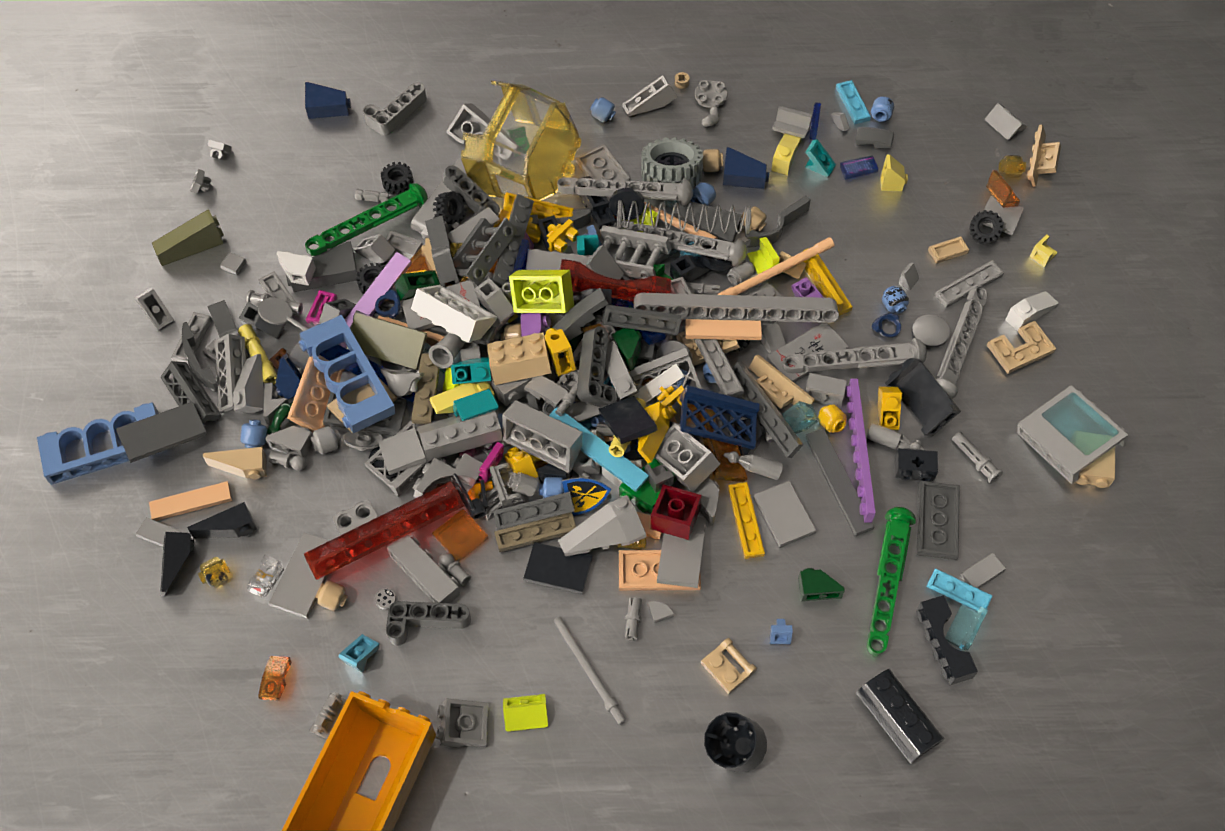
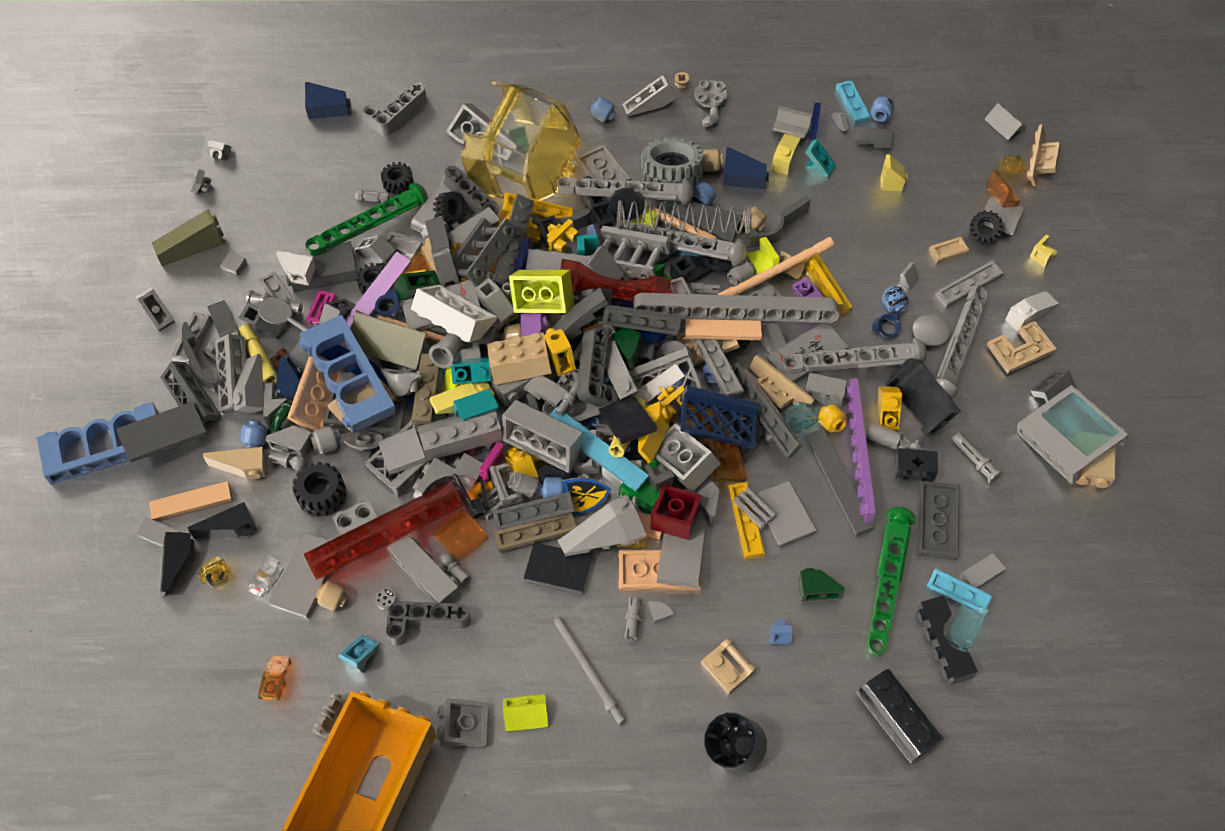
(312, 477): none -> black tyre
(743, 495): none -> light grey tile
(757, 464): light grey wheel -> none
(859, 167): clear blue tile -> none
(1053, 384): none -> flat silver panel

